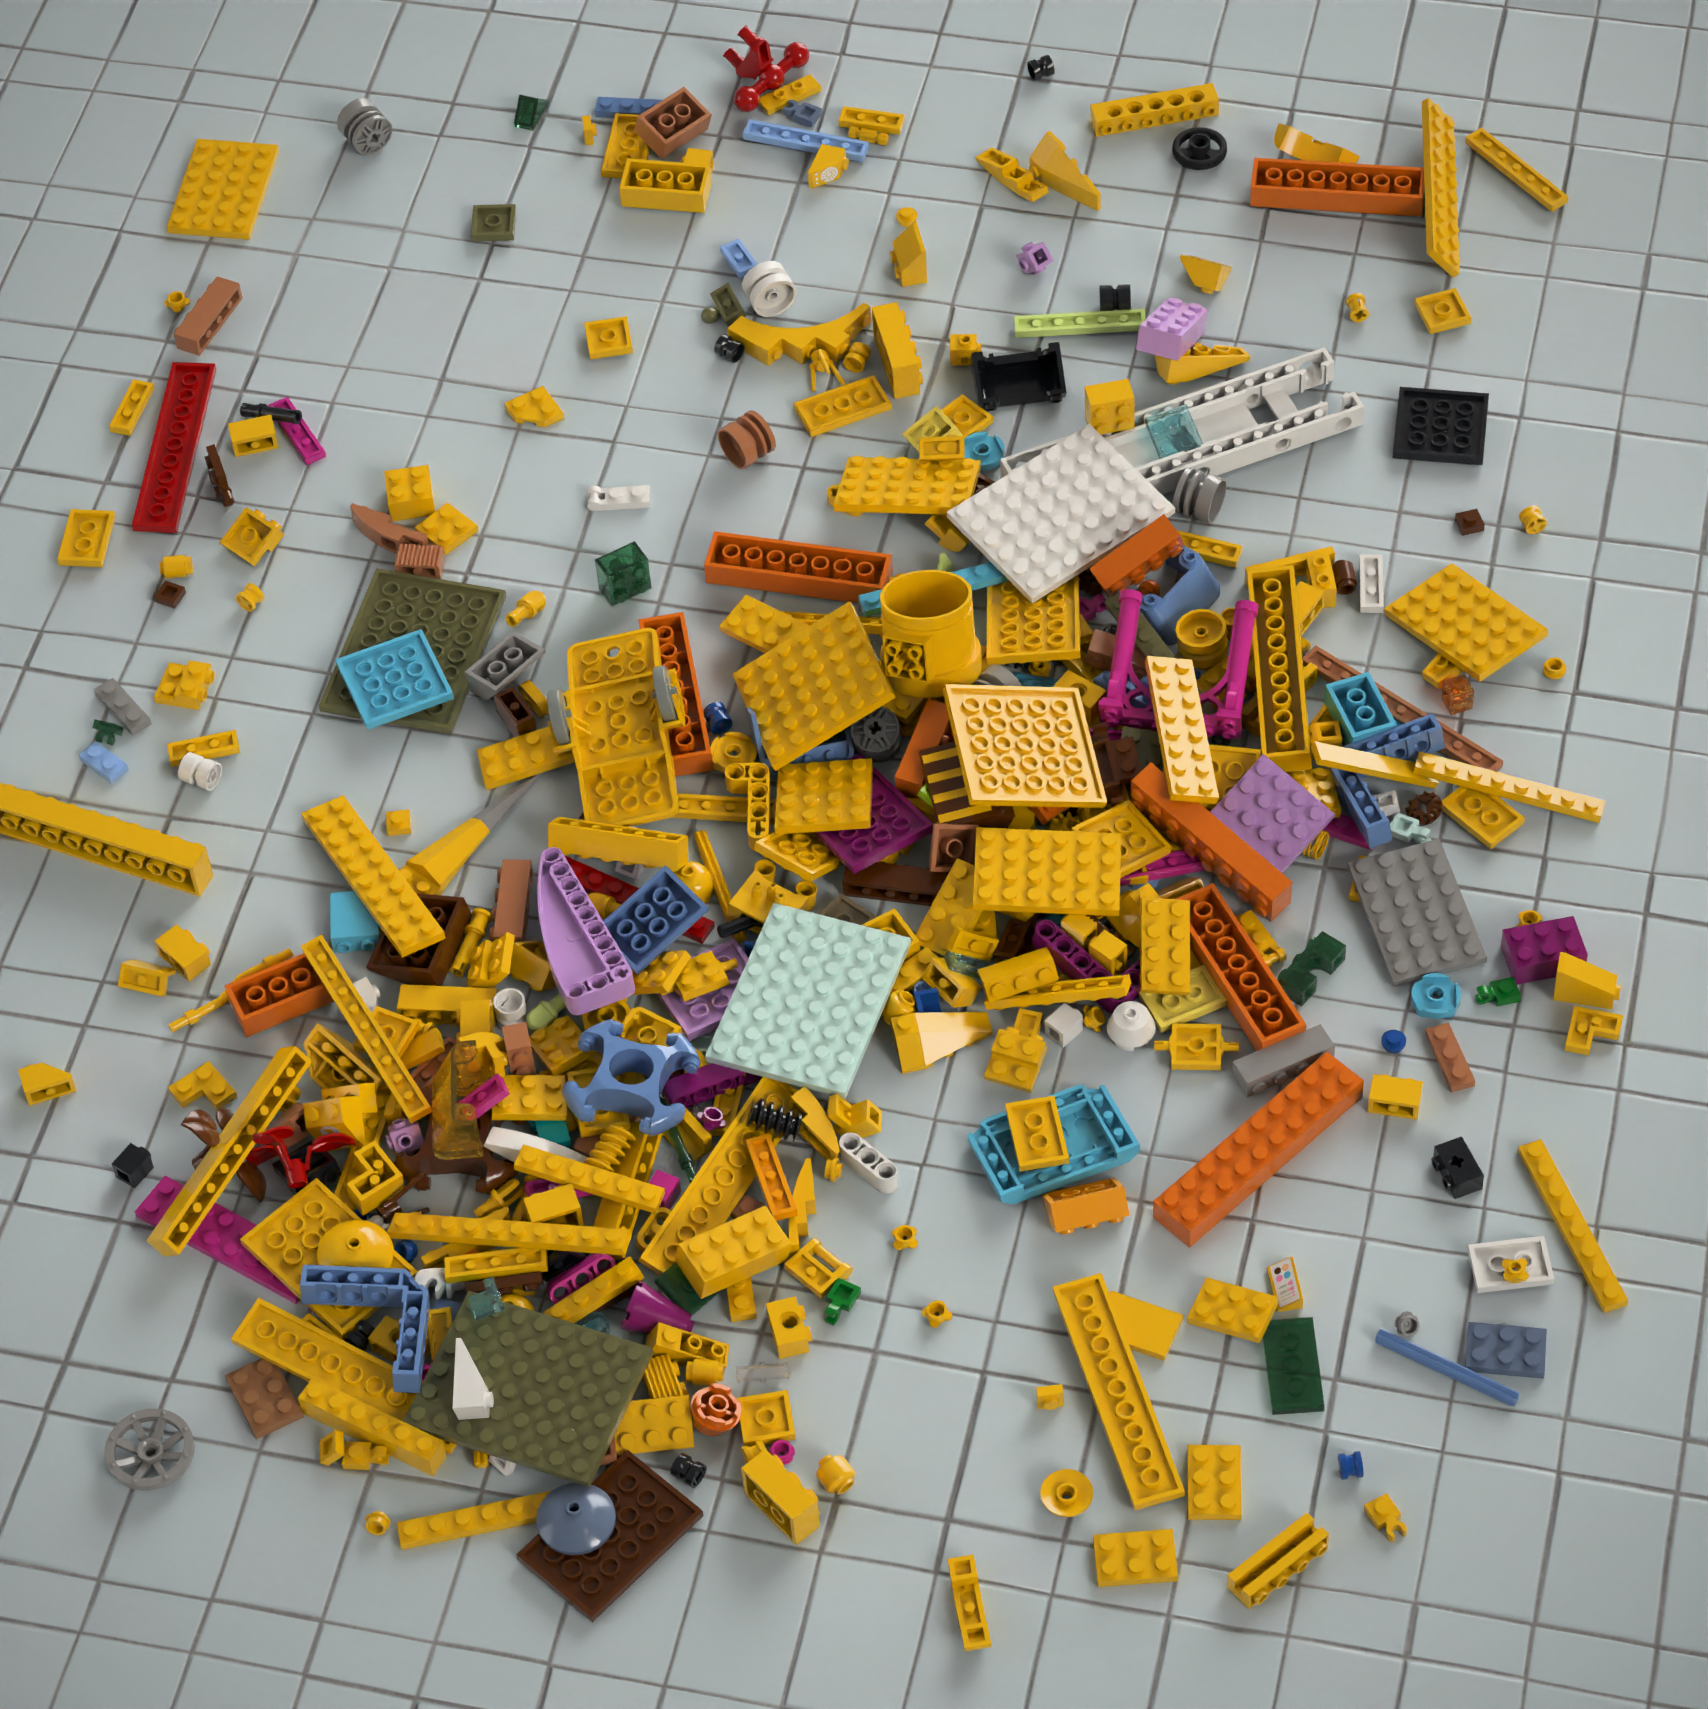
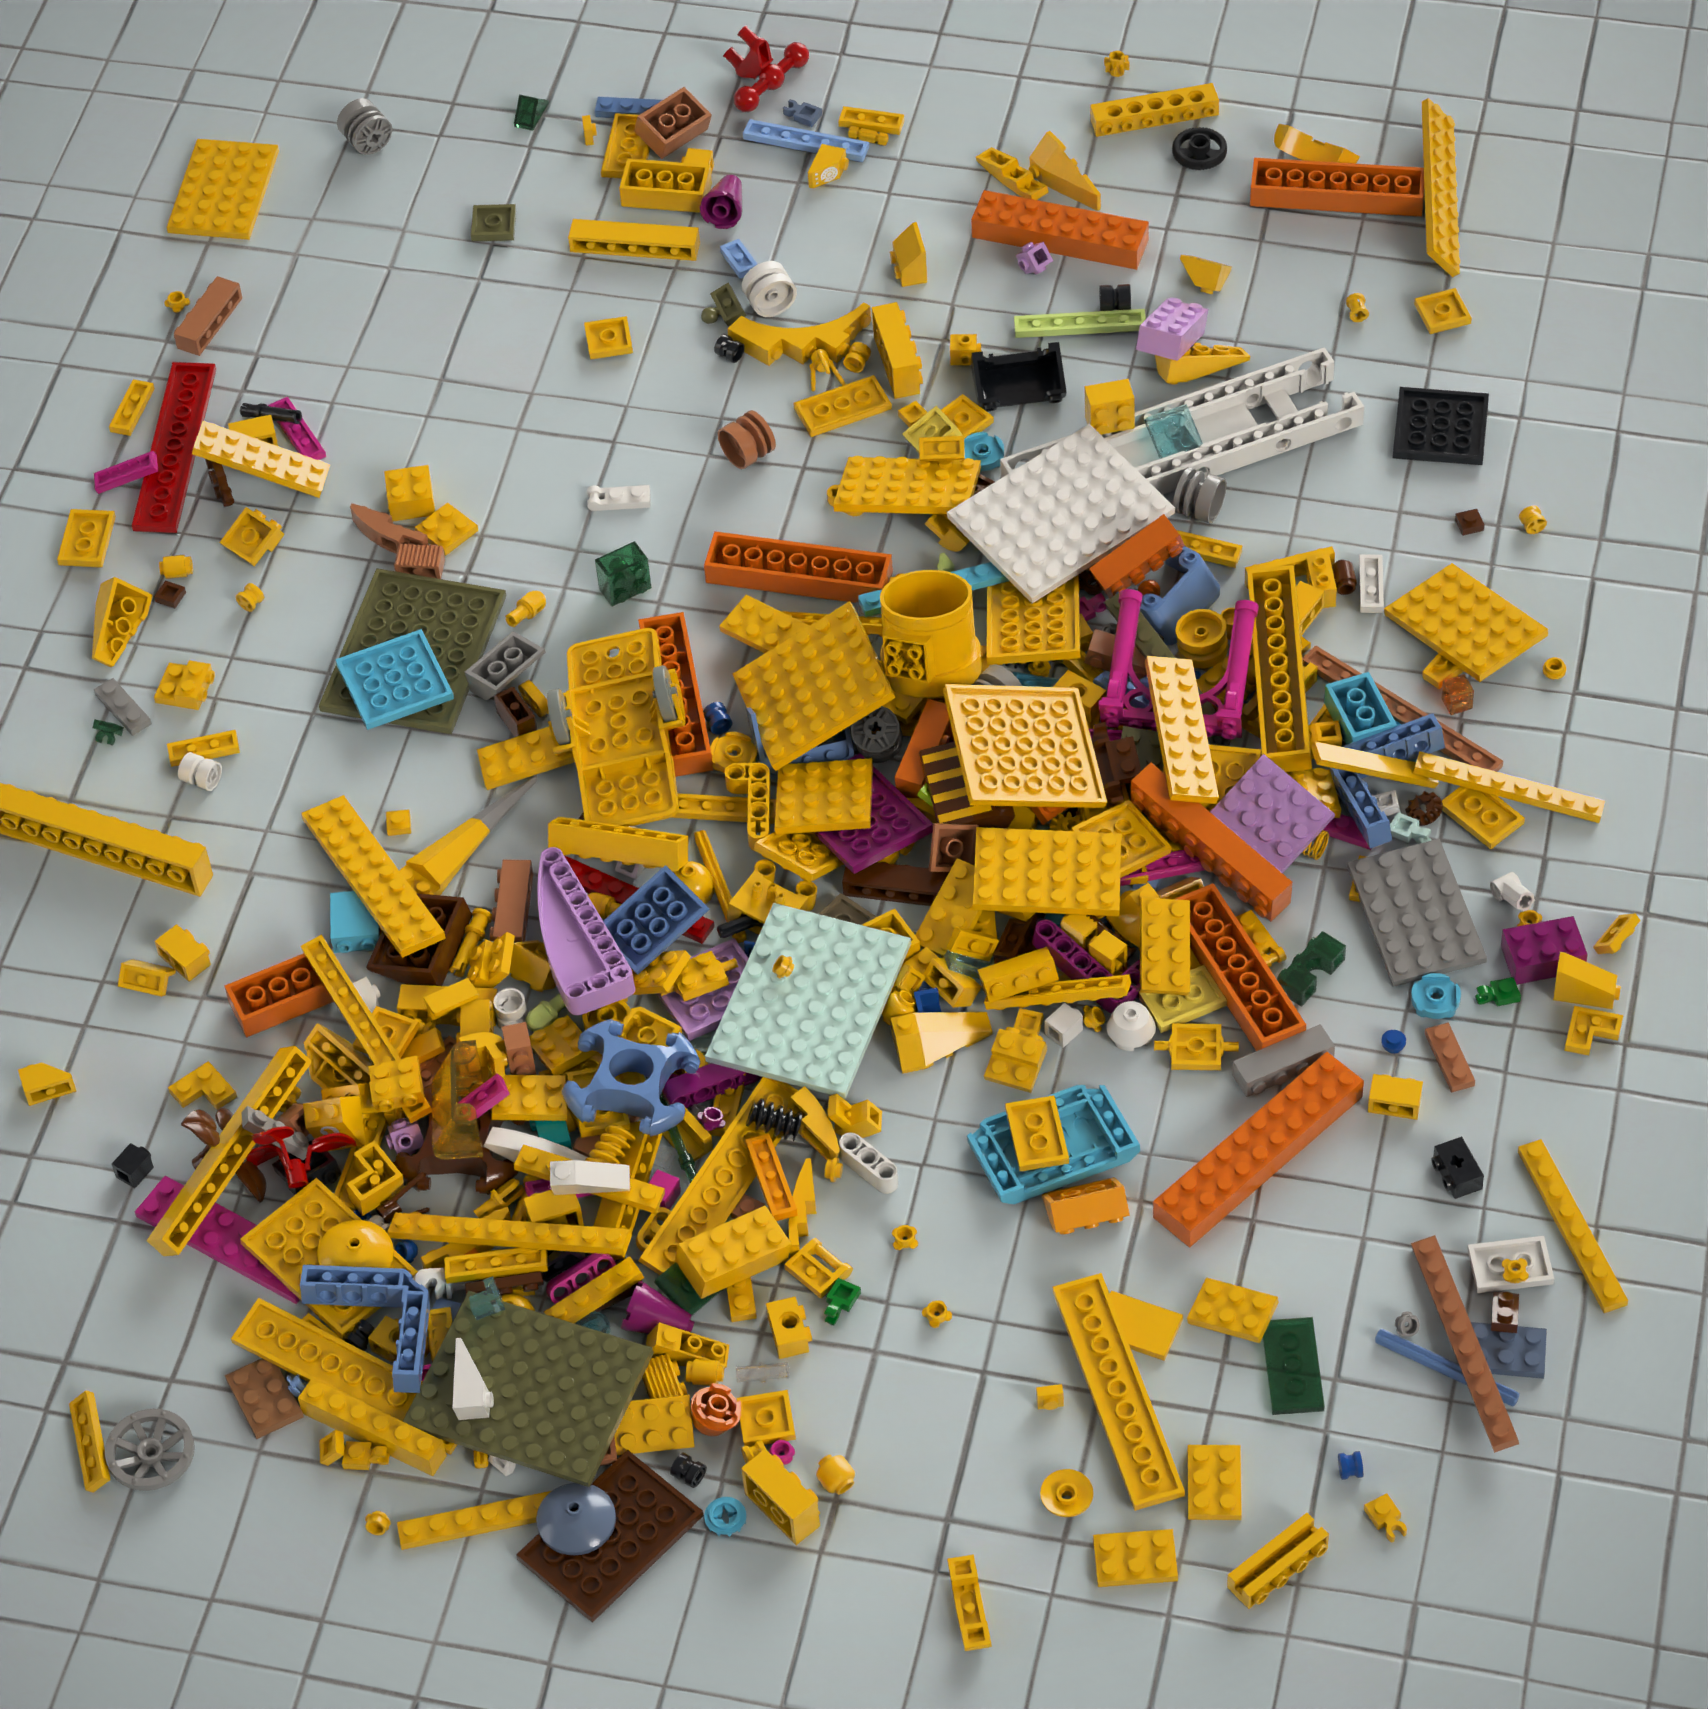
(89, 1441): none -> yellow plate
(103, 762): light blue plate -> none
(117, 616): none -> yellow wedge
(125, 472): none -> dark pink plate
(192, 1016): yellow bar -> none
(256, 1121): none -> light grey plate
(260, 459): none -> yellow plate
(296, 1385): none -> light blue plate
(396, 1084): none -> yellow plate
(450, 998): none -> yellow panel
(534, 407): yellow plate -> none
(588, 1177): none -> white slope
(634, 239): none -> yellow brick
(723, 203): none -> magenta cone
(734, 1510): none -> medium azure gear
(783, 966): none -> yellow plate
(795, 91): yellow plate -> none
(906, 216): yellow plate -> none
(909, 979): none -> yellow tile
(911, 413): none -> yellow plate
(1040, 67): black wheel -> none
(1061, 228): none -> orange brick
(1116, 63): none -> yellow gear
(1285, 1285): slope -> none
(1465, 1344): none -> nougat plate
(1505, 1312): none -> reddish brown plate
(1510, 889): none -> white piece
(1516, 169): yellow plate -> none
(1616, 934): none -> yellow plate

